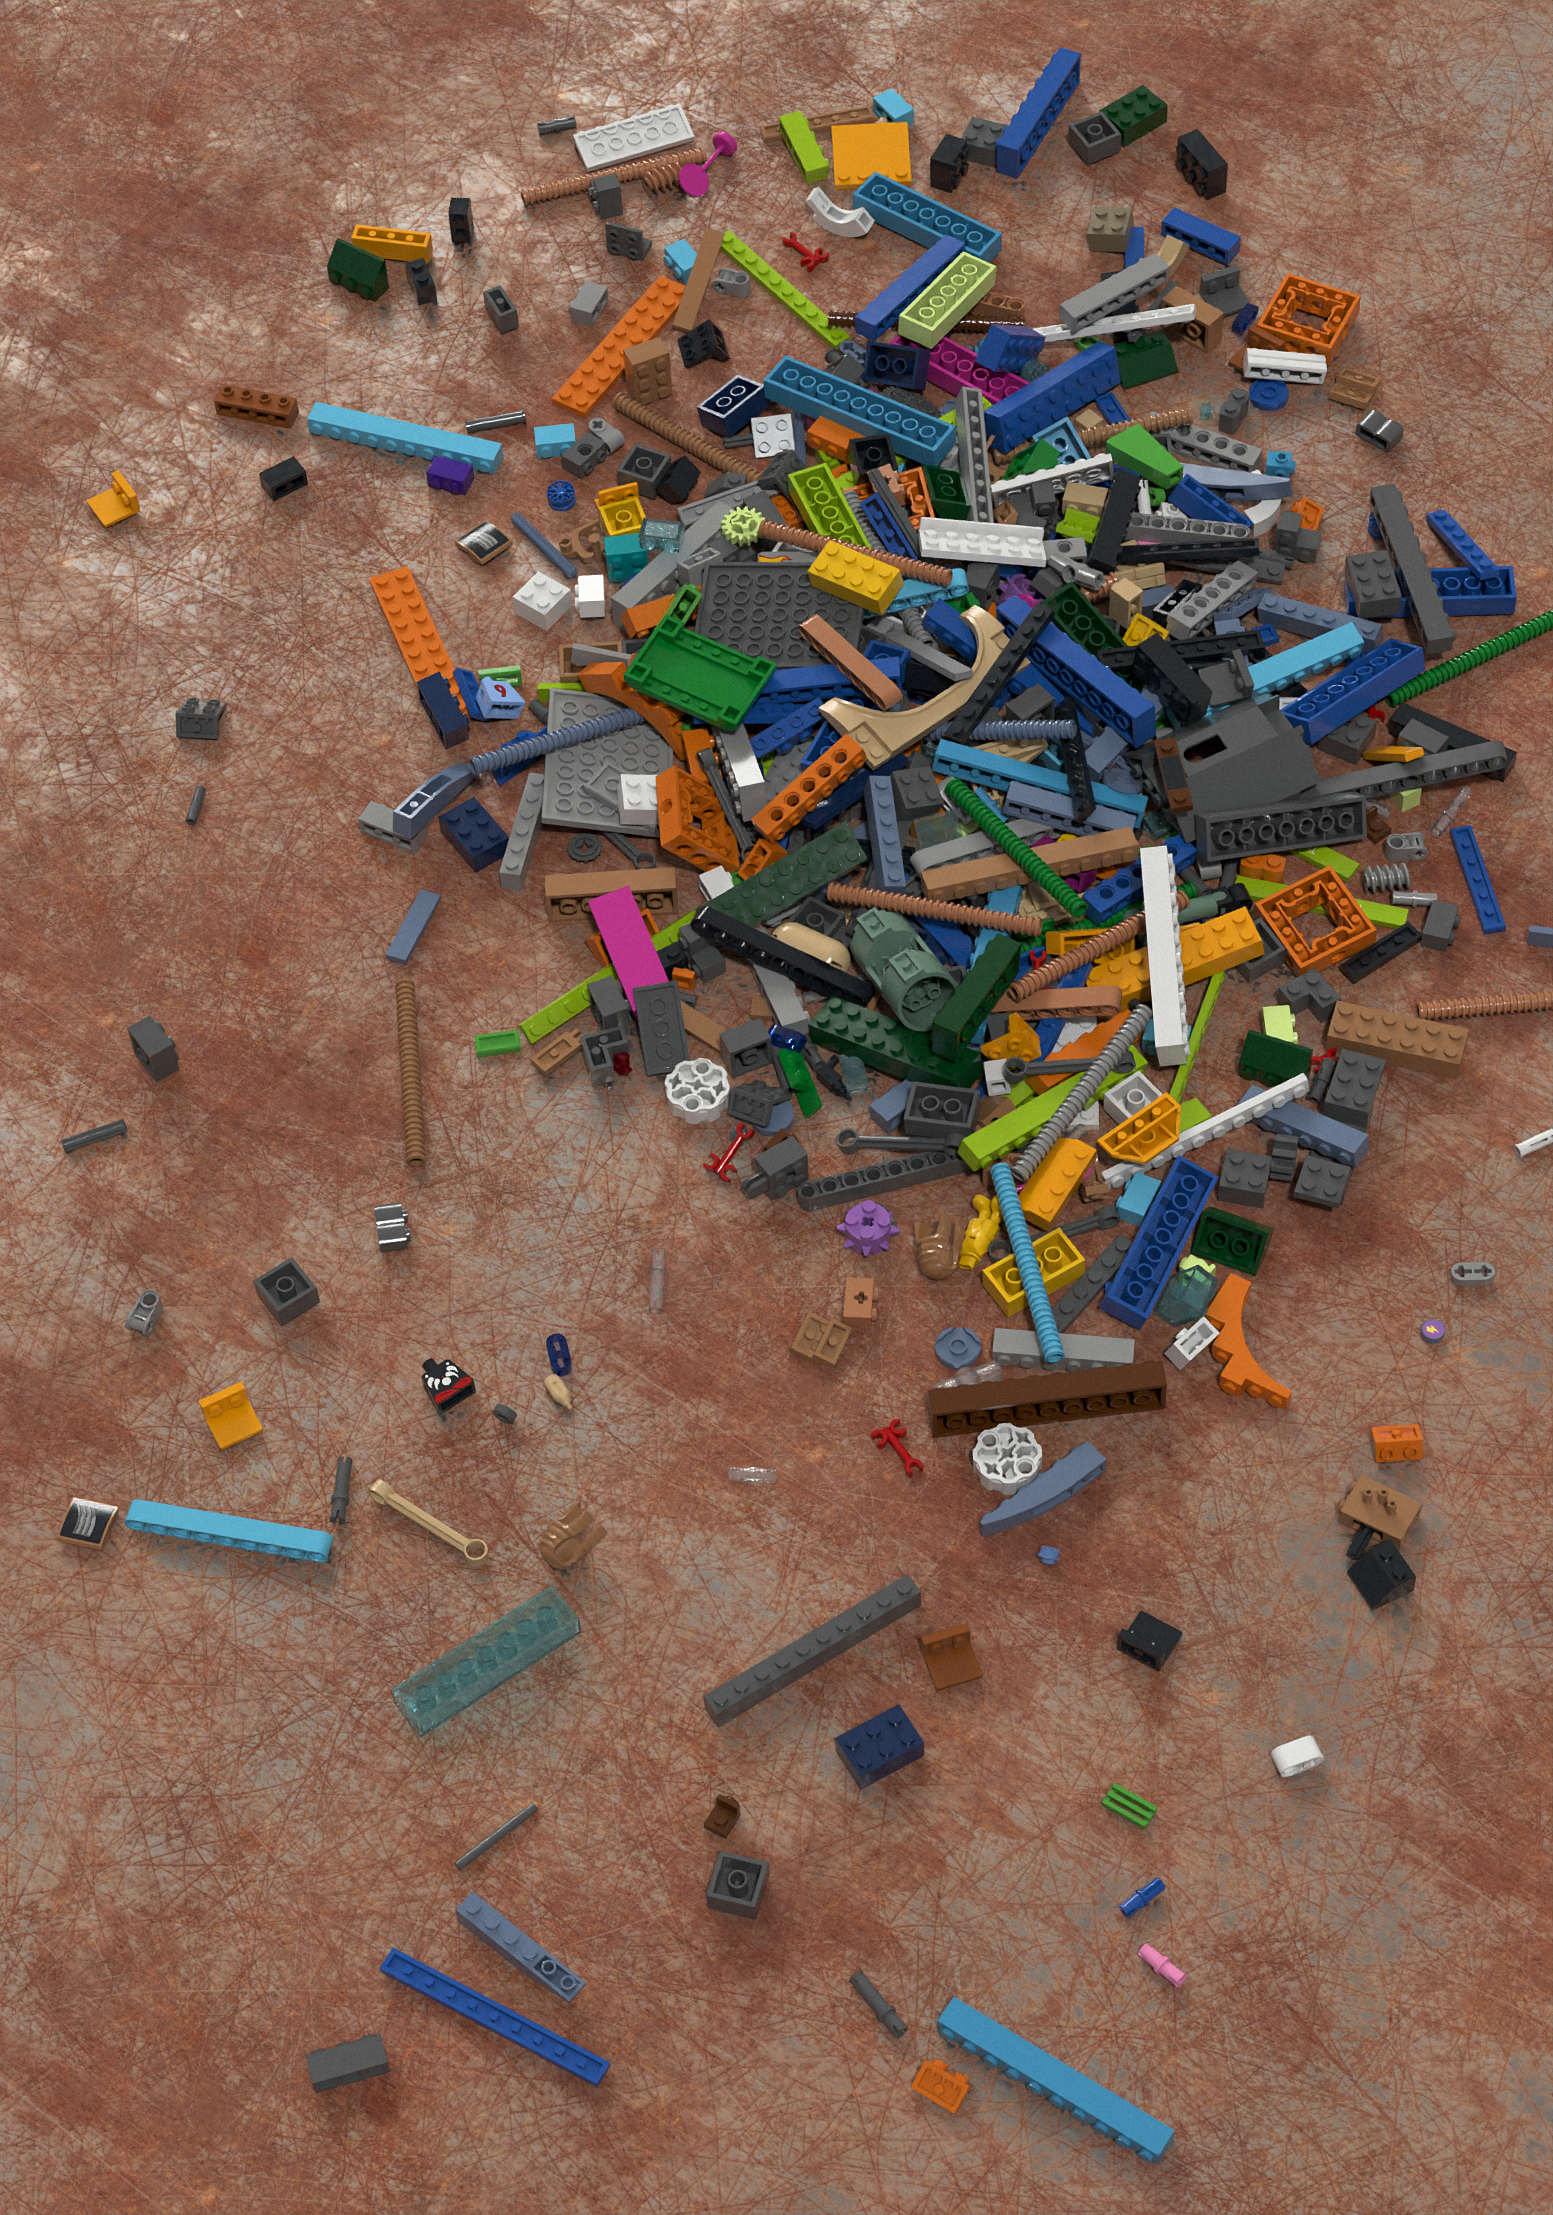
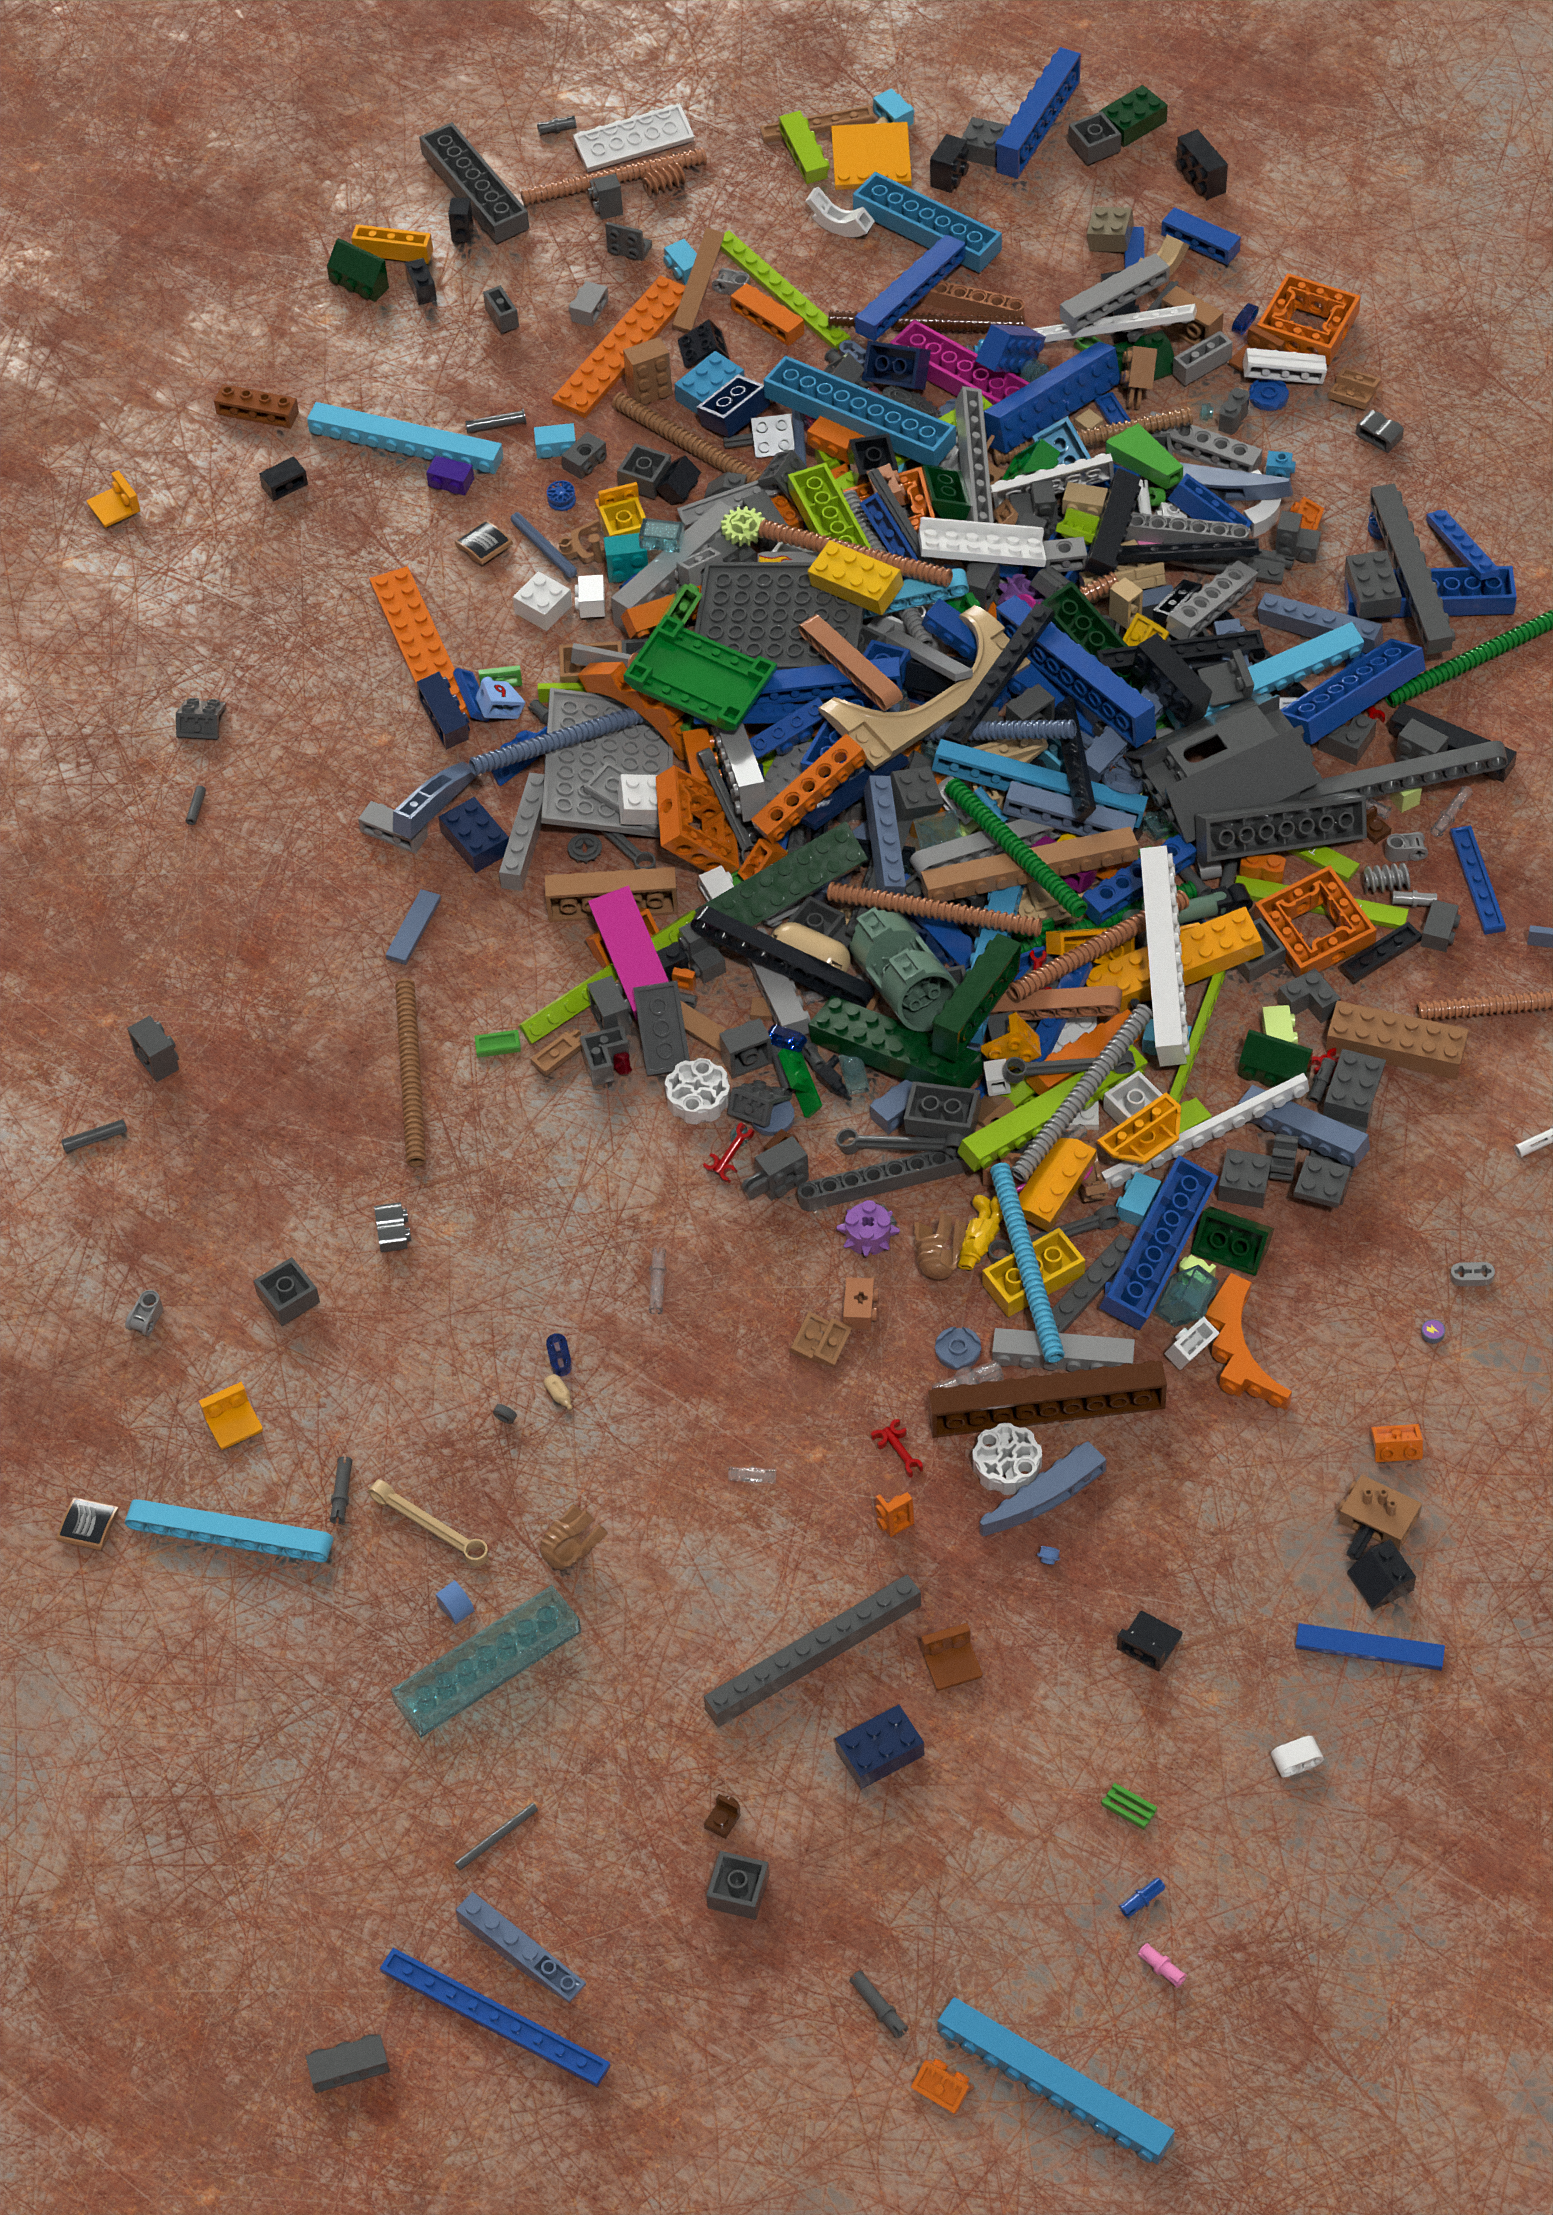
(446, 1384): black torso -> none
(454, 1602): none -> medium blue brick
(473, 178): none -> dark grey brick
(605, 432): light grey piece -> none
(693, 177): dark pink piece -> none
(705, 380): none -> dark azure brick
(767, 314): none -> orange brick
(809, 258): red bar -> none
(895, 1515): none -> orange bracket
(947, 300): yellowish green brick -> none
(1076, 572): light grey piece -> none
(1138, 373): none -> medium nougat brick
(1173, 775): reddish brown plate -> none
(1202, 358): none -> light grey brick
(1223, 290): dark grey bracket -> none
(1242, 604): sand blue tile -> none
(1268, 634): blue tile -> none
(1370, 1646): none -> blue tile
(1393, 753): light orange tile -> none

